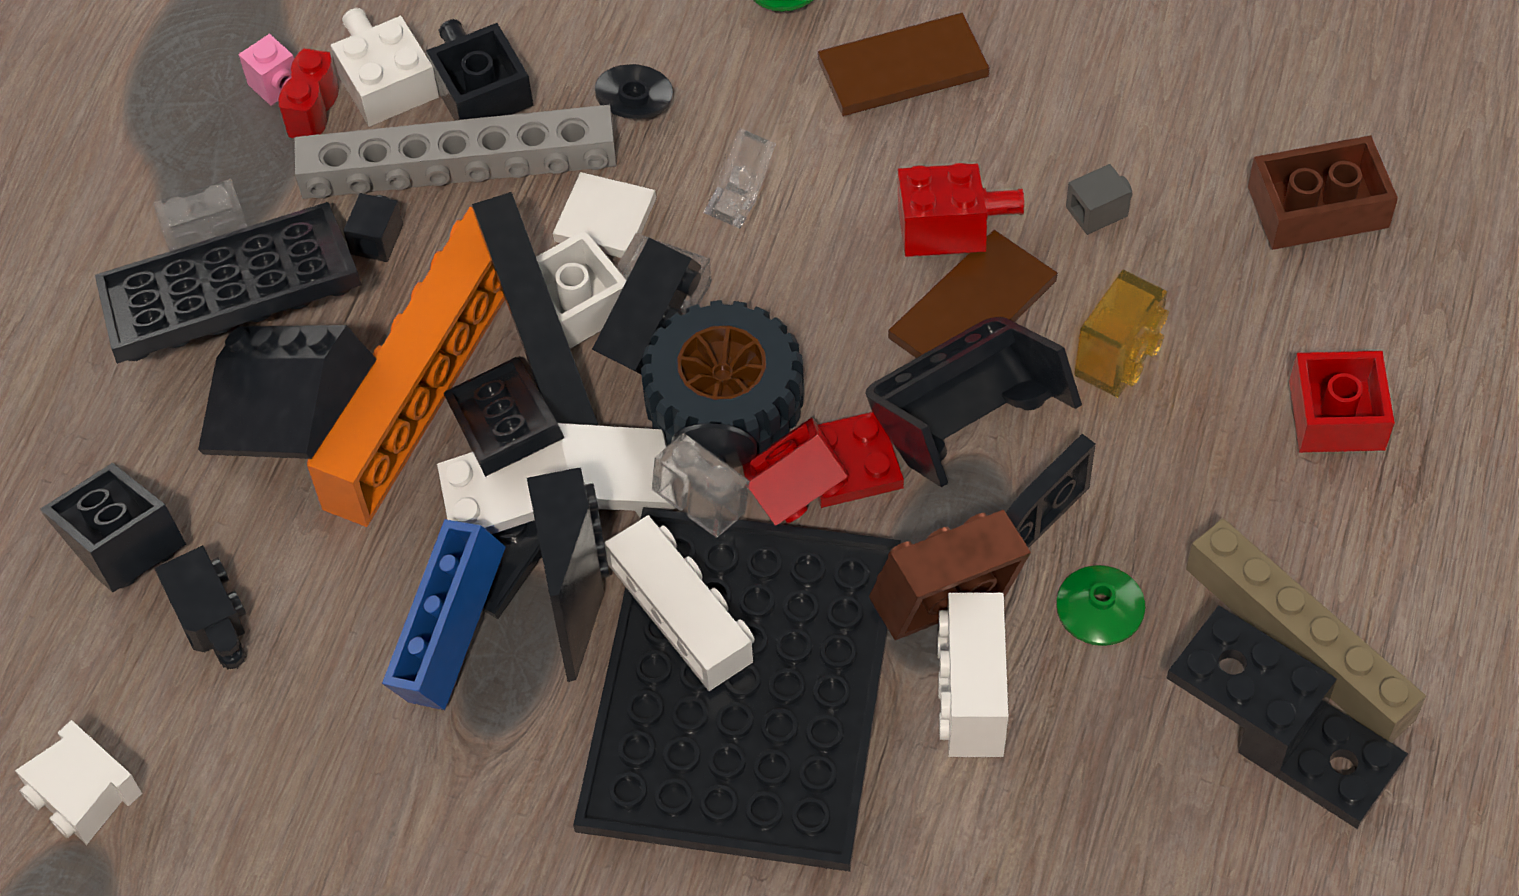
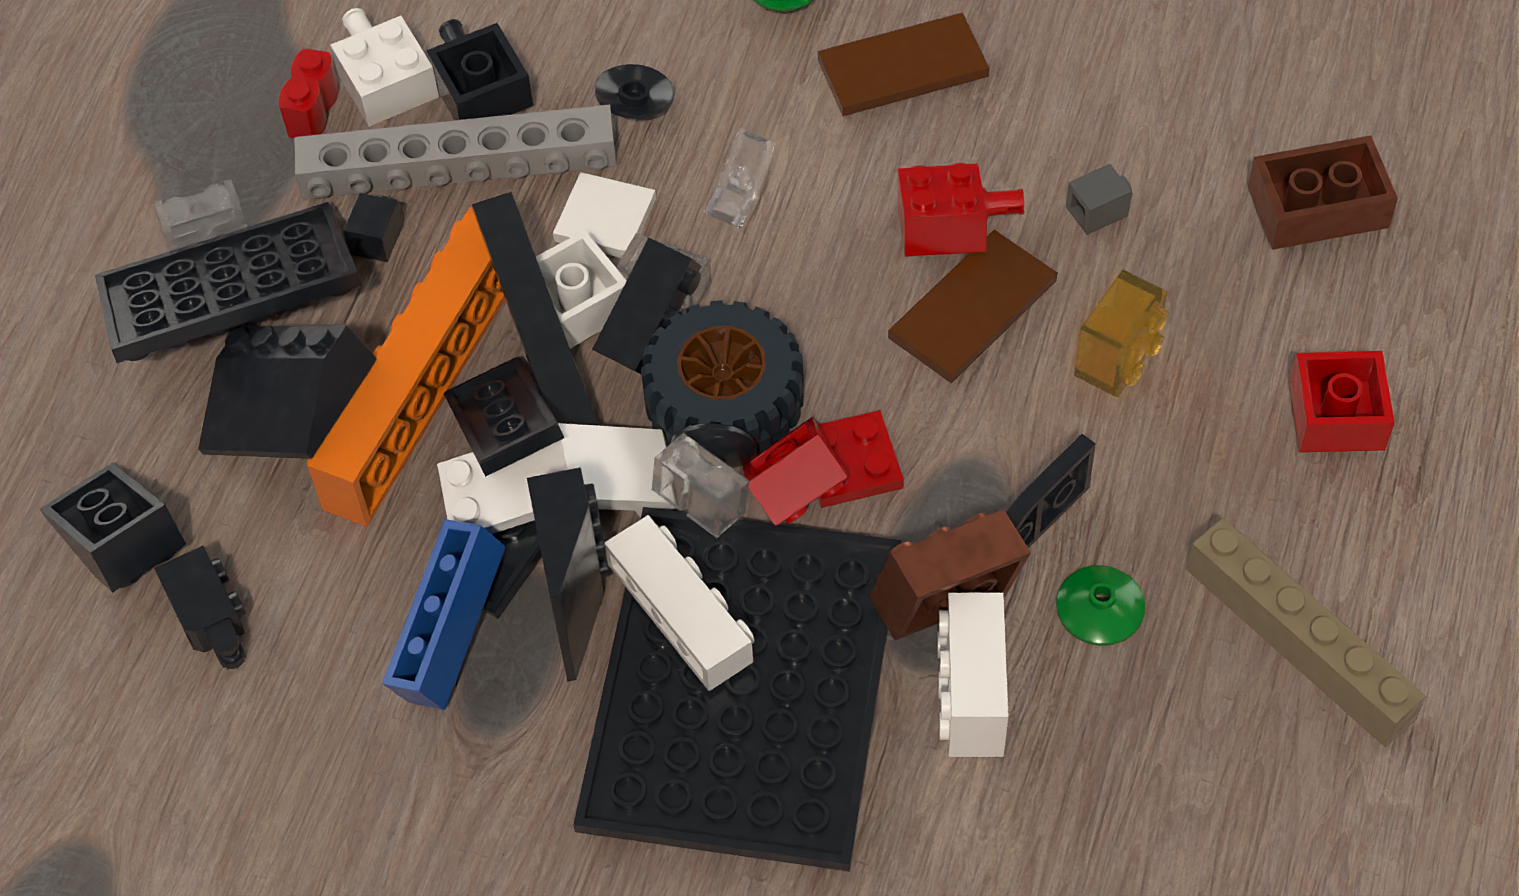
(77, 783): white hips -> none
(267, 67): bright pink brick -> none
(964, 382): black windscreen -> none
(1287, 716): black bracket -> none

